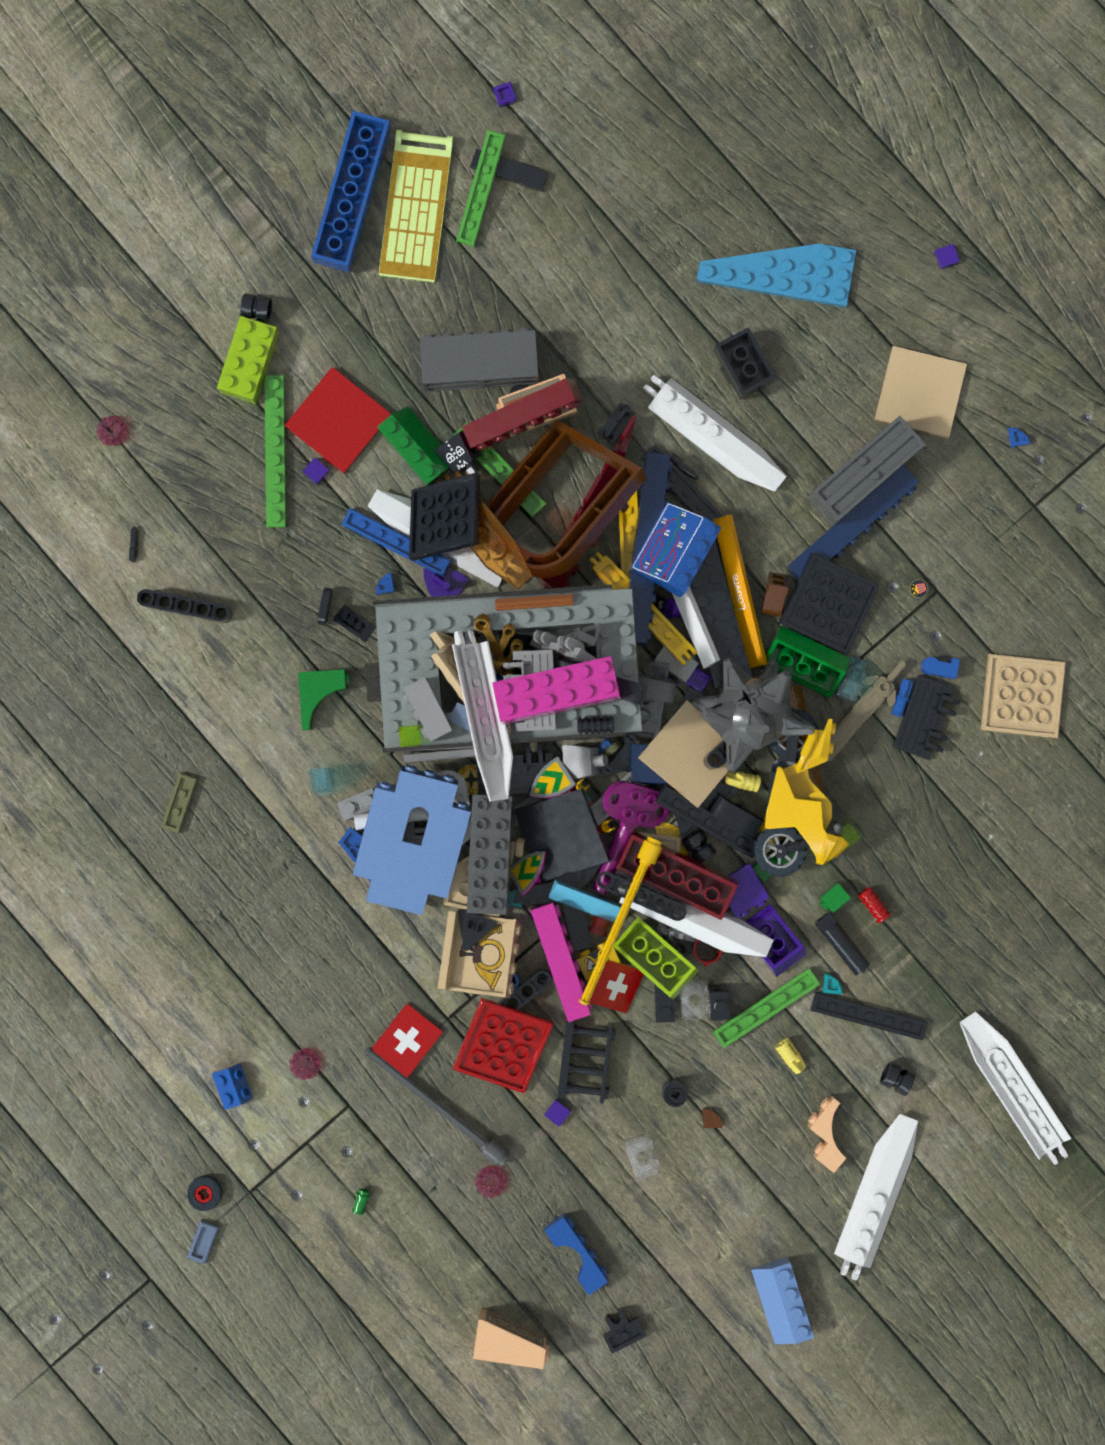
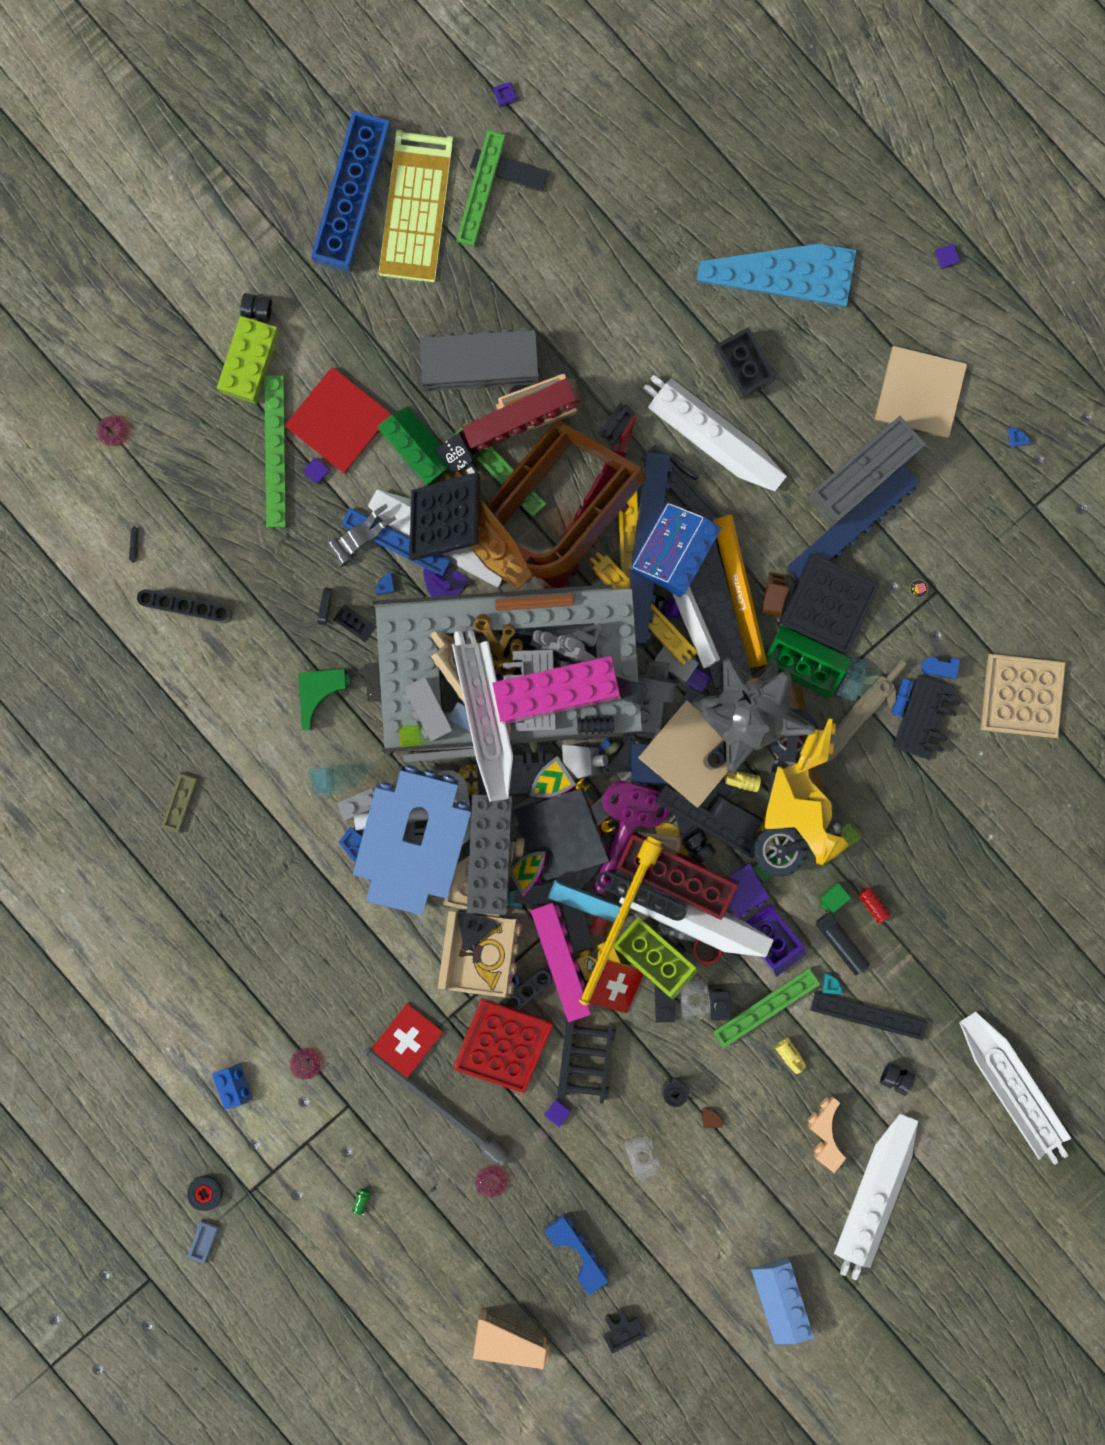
(357, 536): none -> dark grey flag

